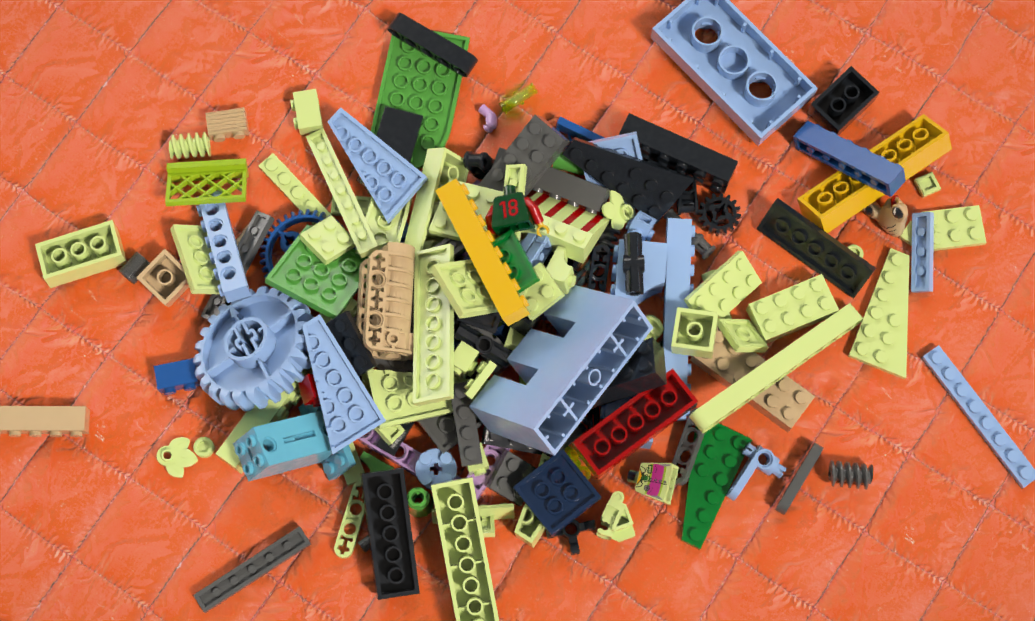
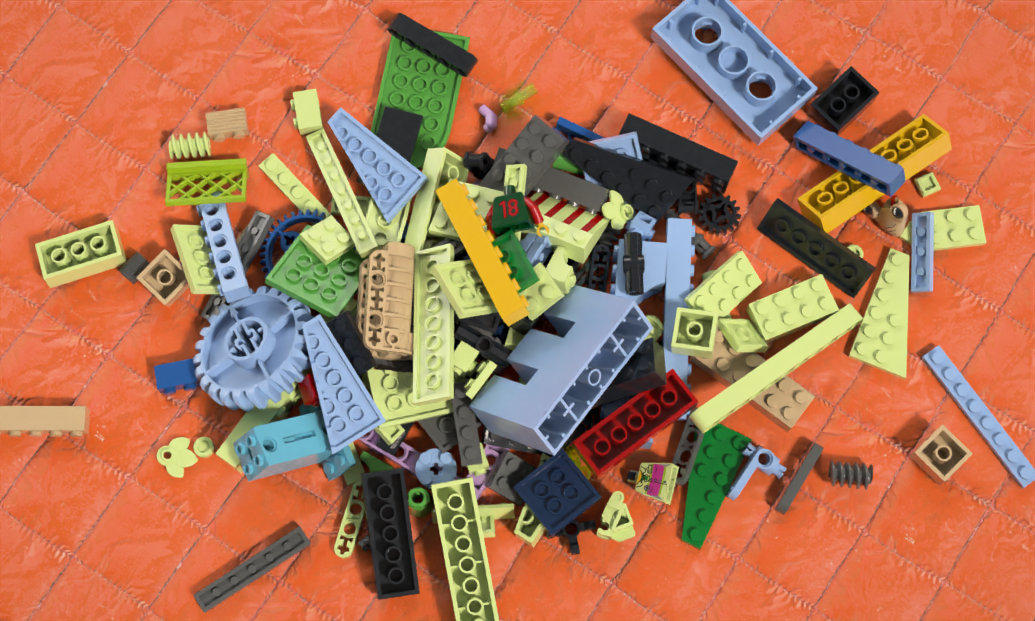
(941, 454): none -> tan brick

